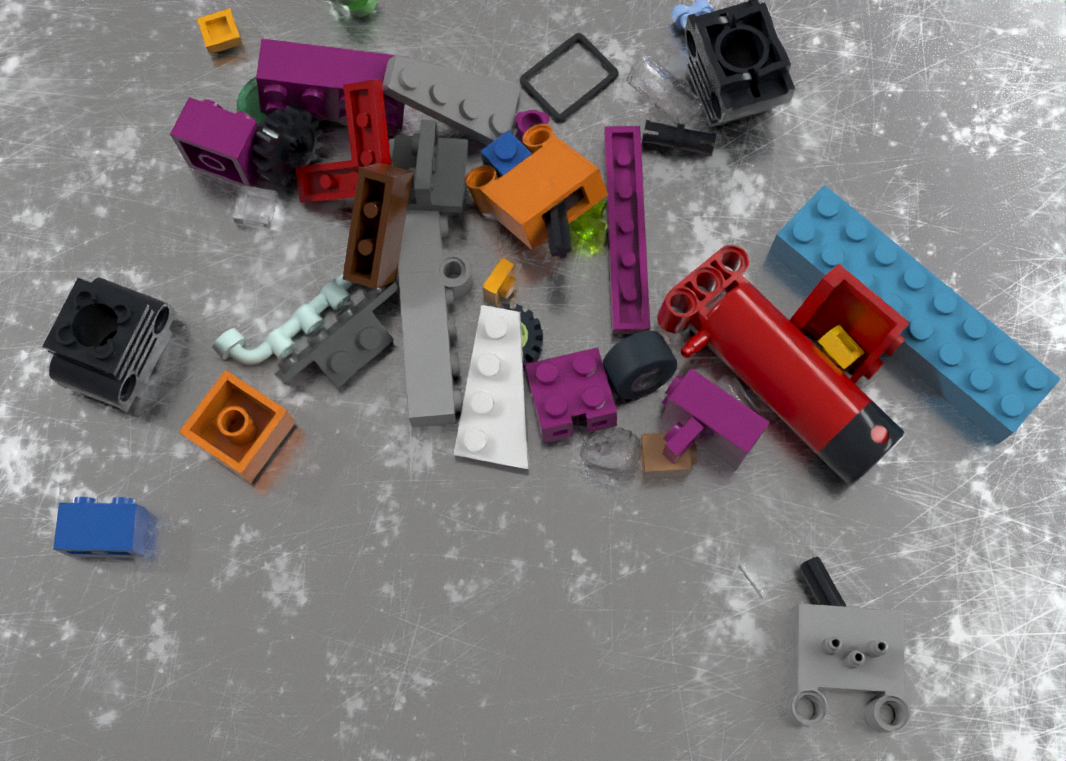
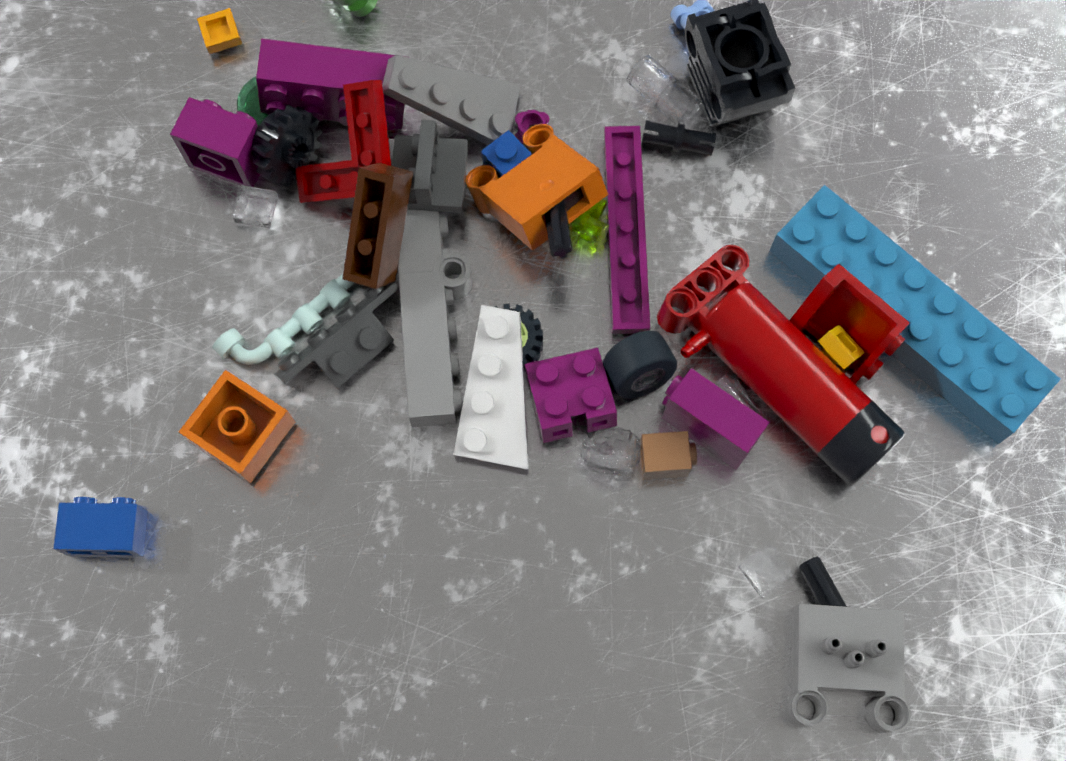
(124, 364): black piece -> none
(500, 282): light orange plate -> none
(560, 117): black piece -> none
(681, 438): magenta plate -> none

